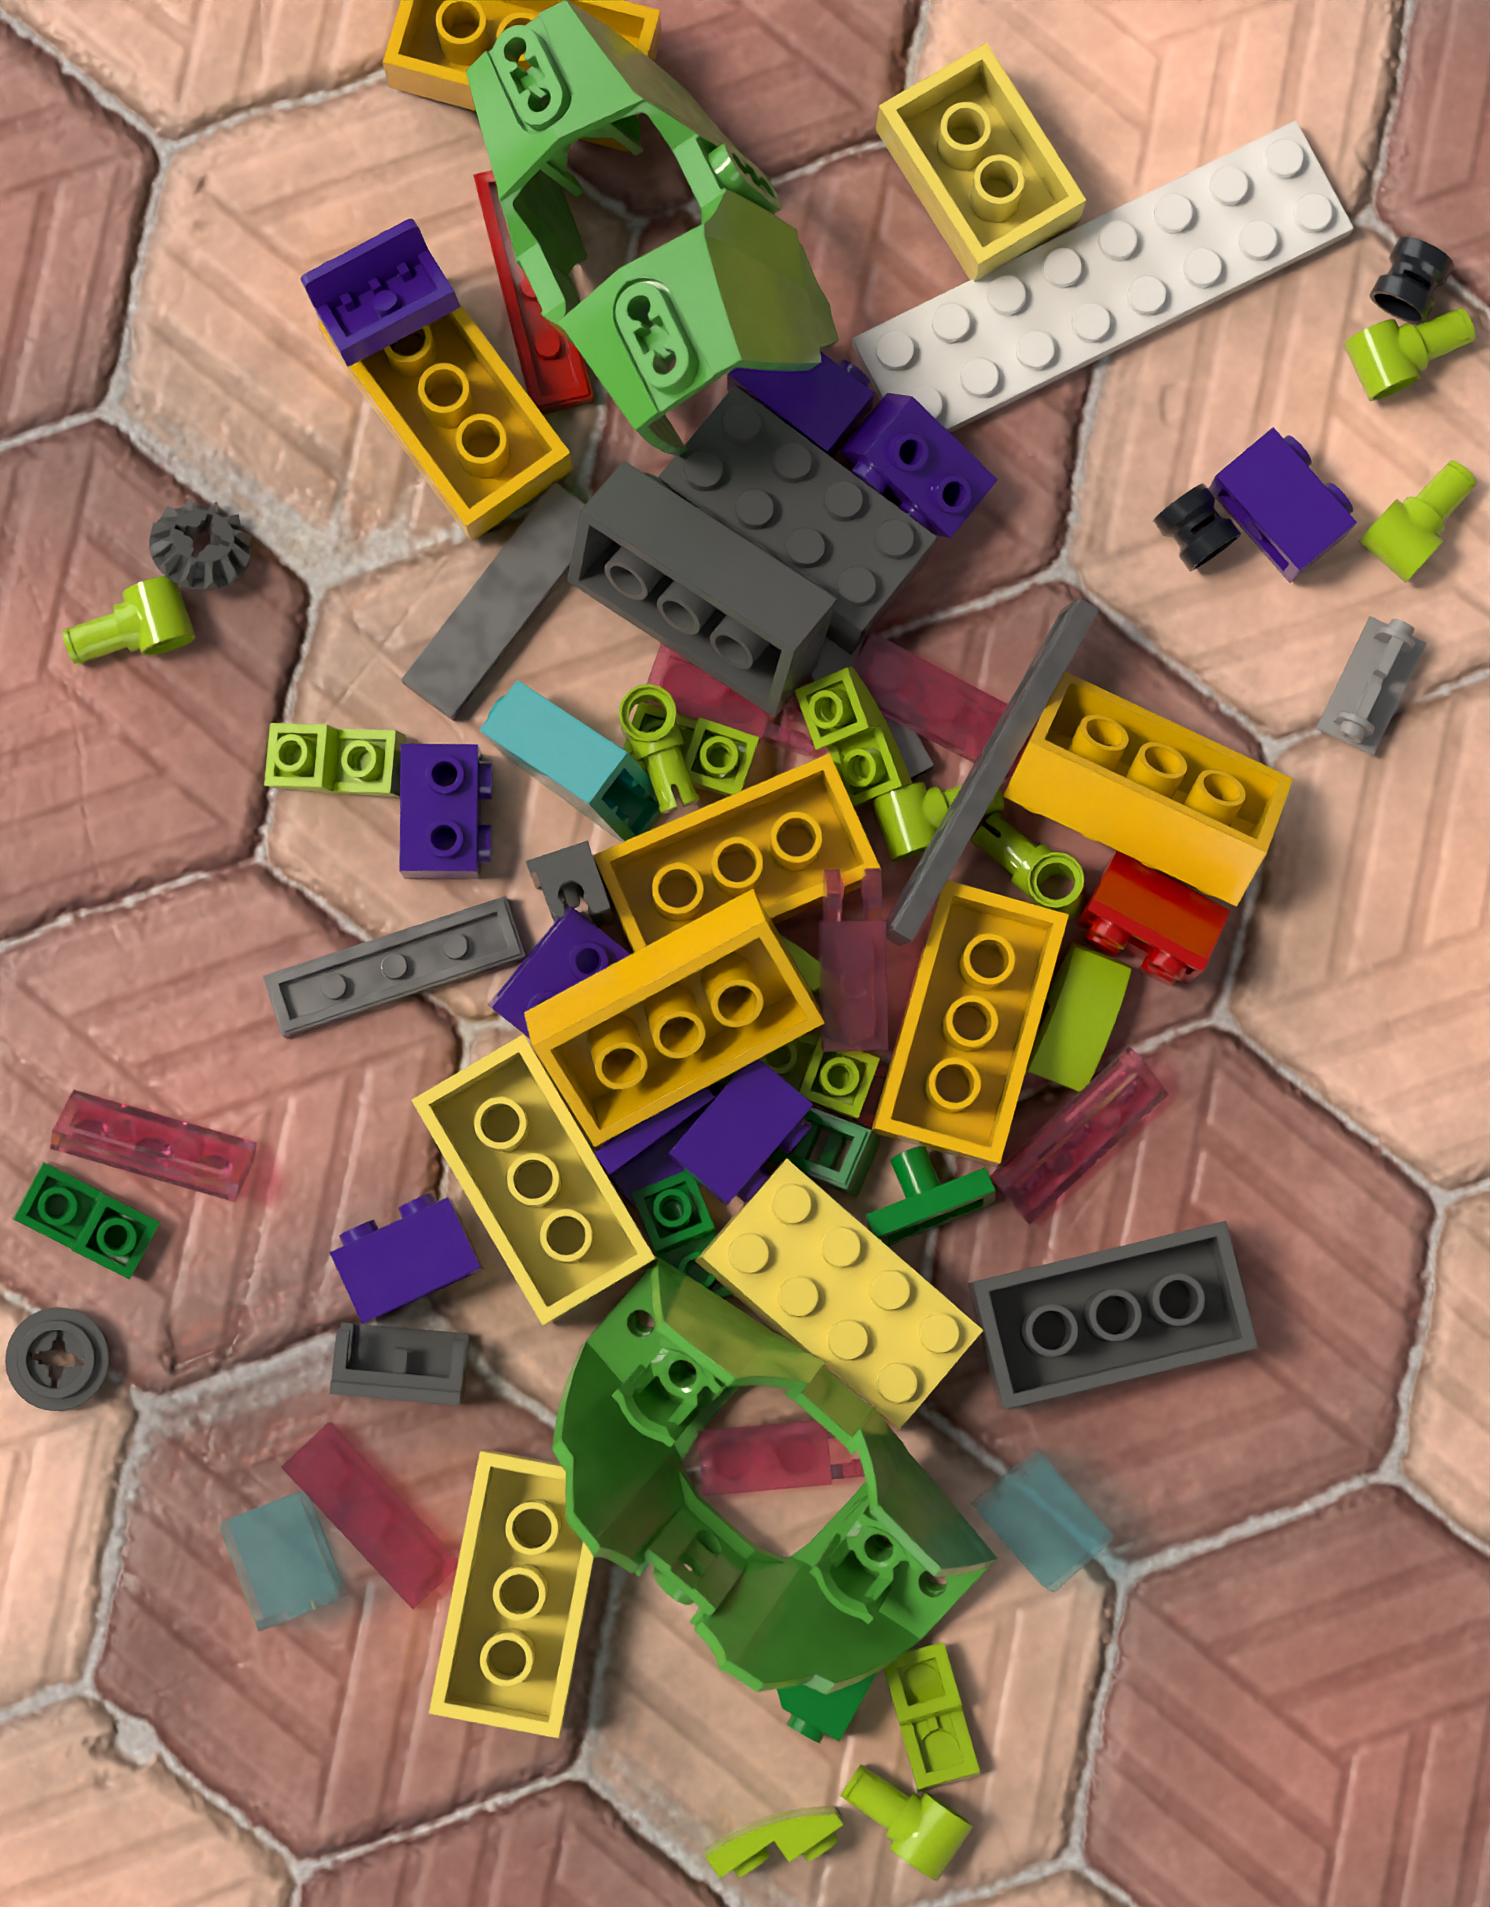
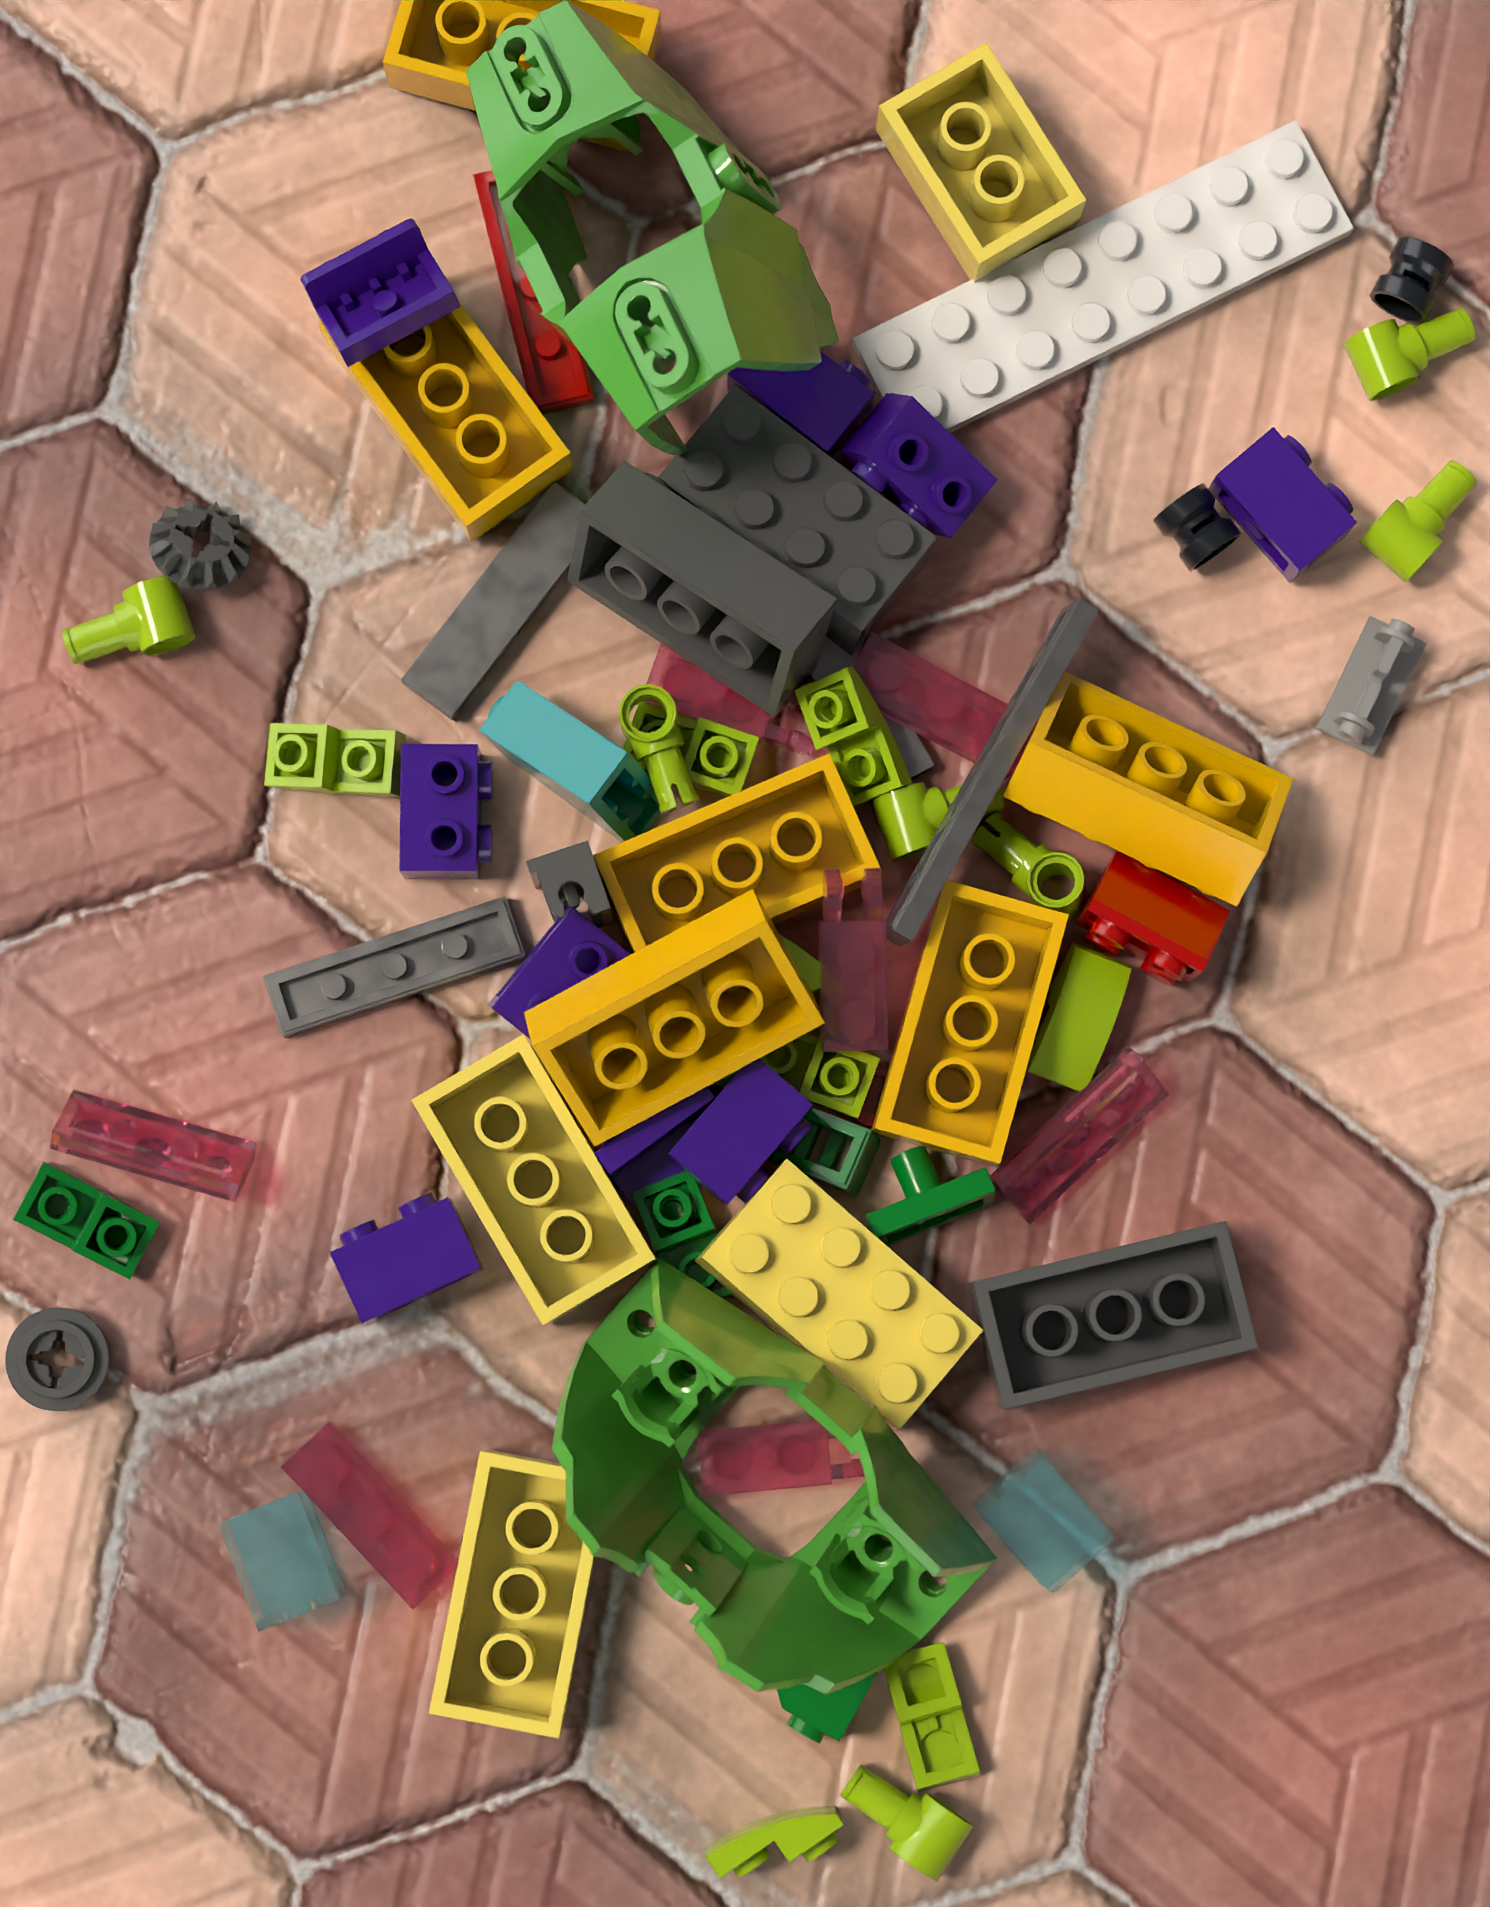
(400, 1364): dark grey hinge -> none

